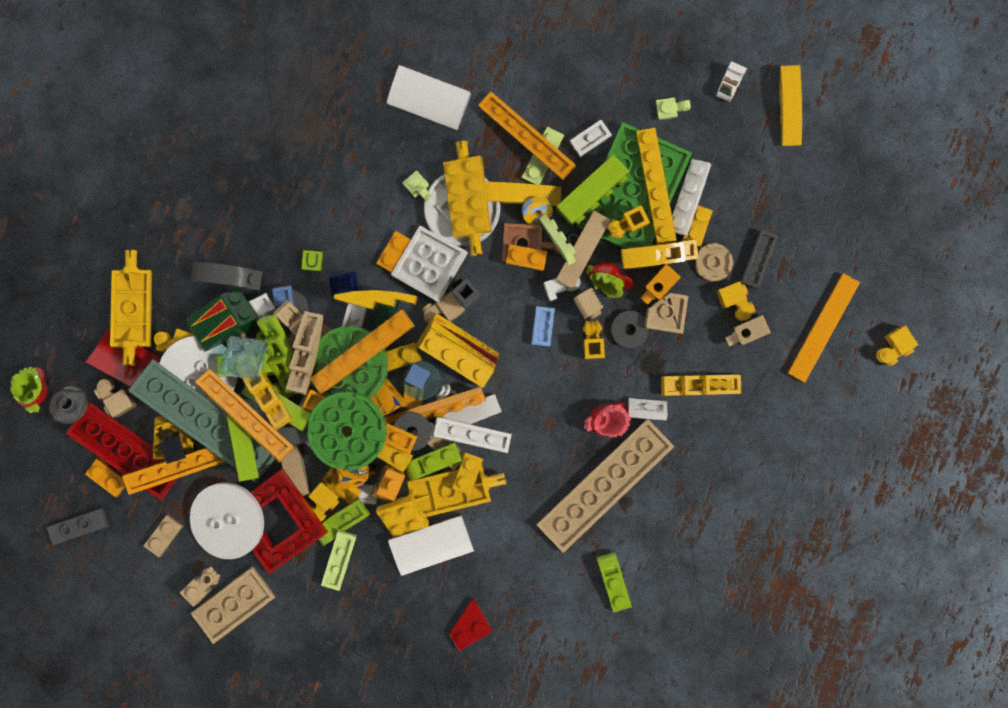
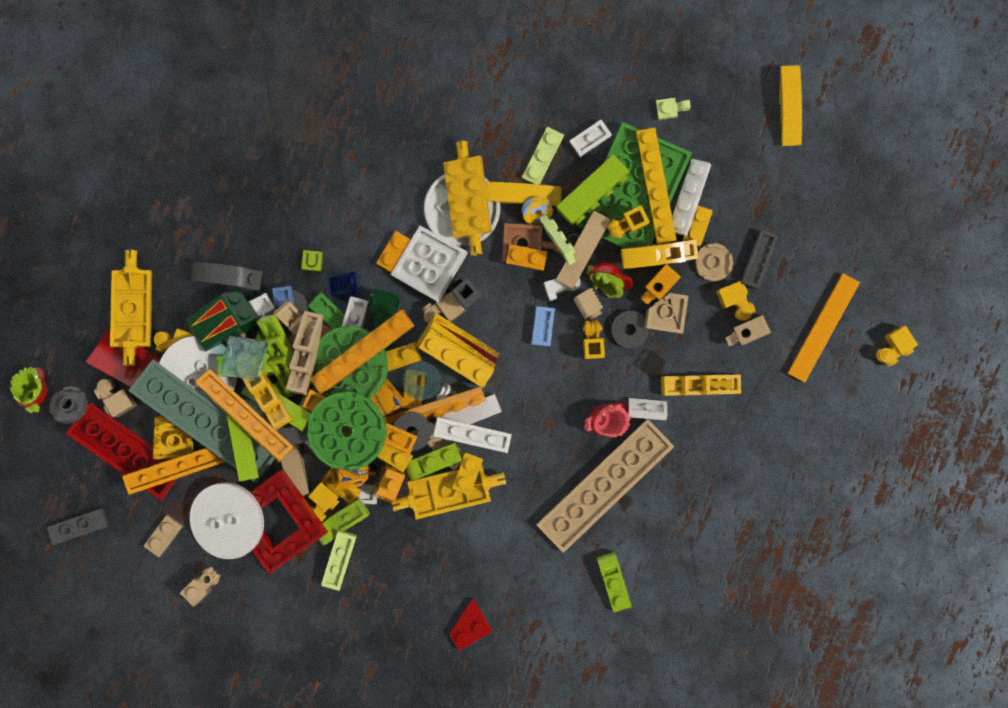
(106, 477): light orange plate -> none
(172, 446): black brick -> none
(233, 605): tan tile -> none
(331, 313): none -> bright green plate
(369, 298): yellow slope -> none
(402, 516): yellow plate -> none
(417, 185): yellowish green plate -> none
(417, 376): medium blue tile -> none
(428, 97): white slope -> none
(431, 545): white slope -> none
(526, 135): light orange plate -> none
(731, 81): white leg -> none

